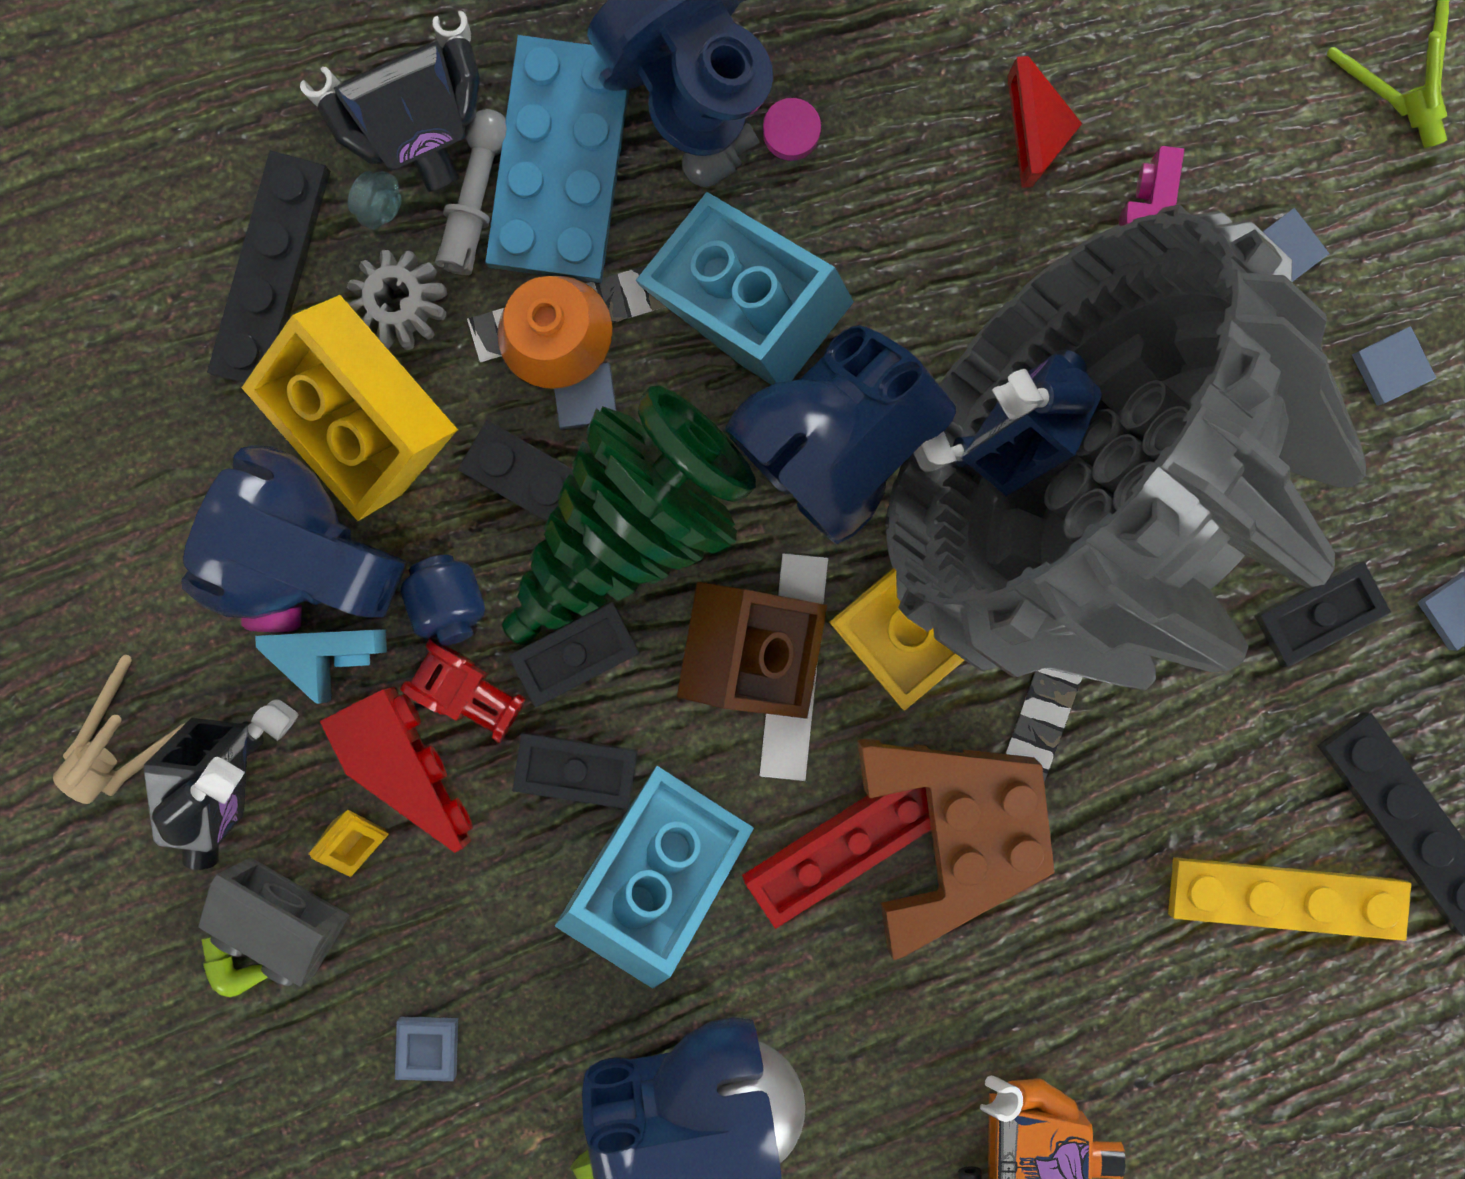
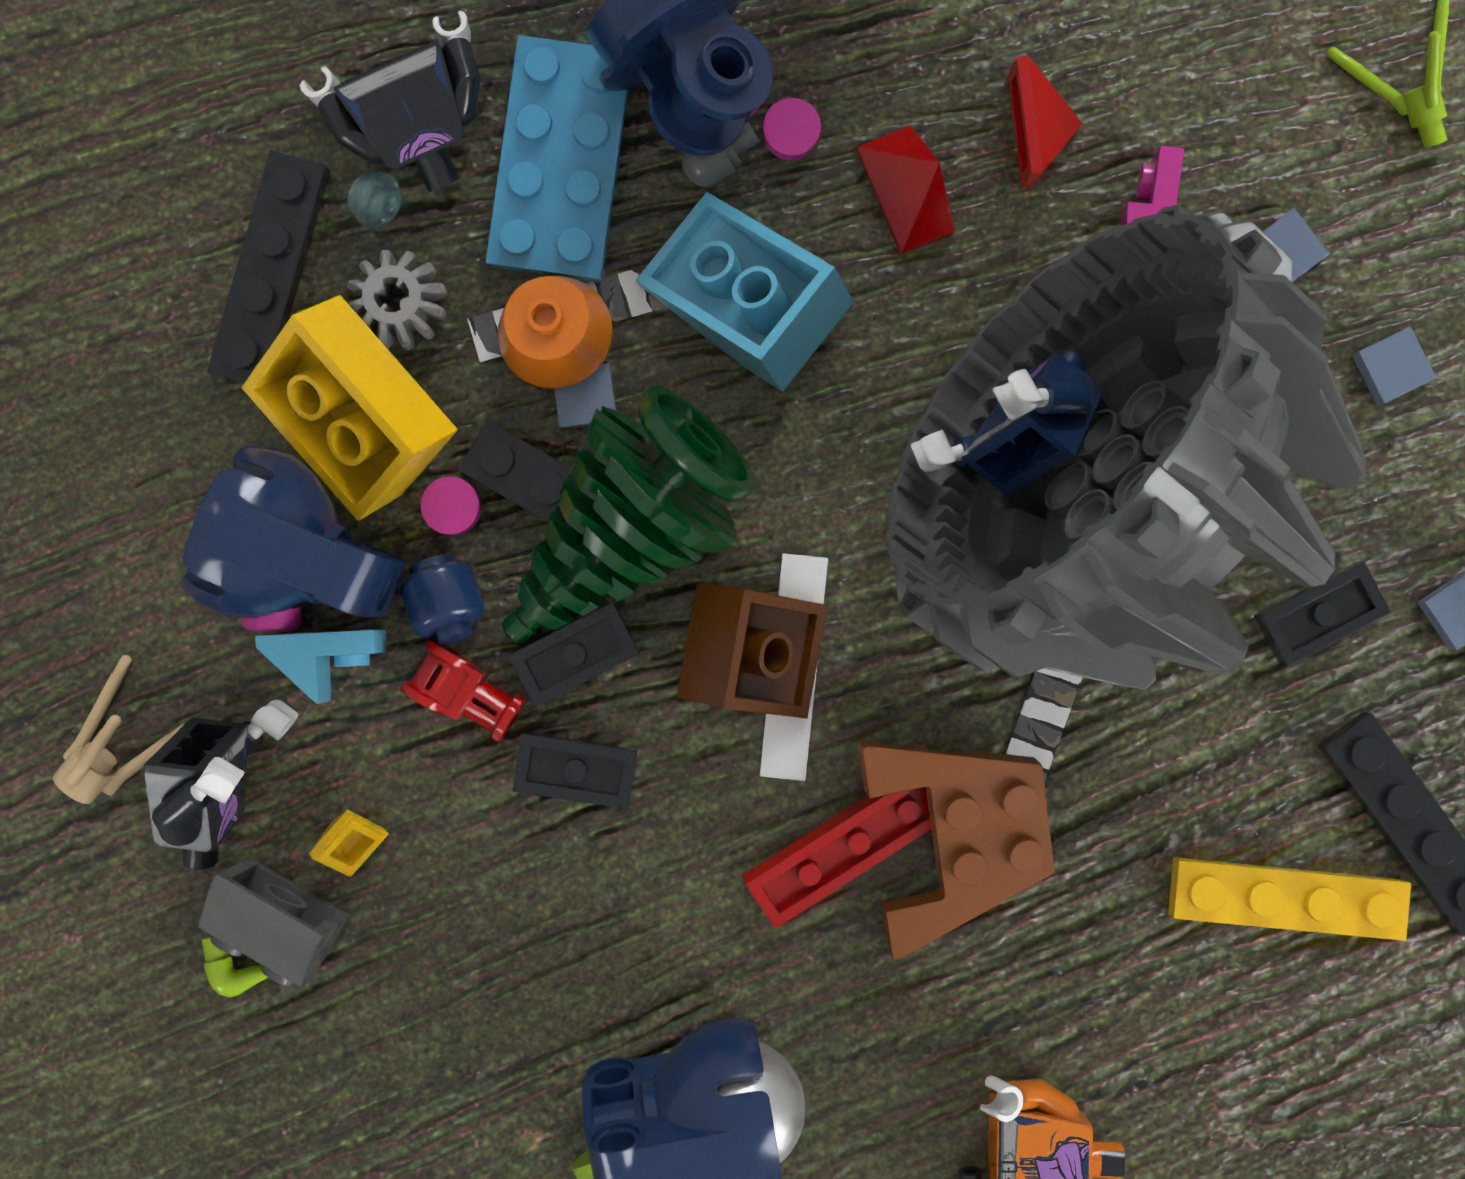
(387, 757): red slope -> none
(426, 1048): sand blue tile -> none
(451, 506): none -> dark pink tile
(465, 219): light grey pin -> none
(655, 878): medium azure slope -> none
(842, 428): dark blue piece -> none
(891, 645): yellow tile -> none
(908, 188): none -> red slope

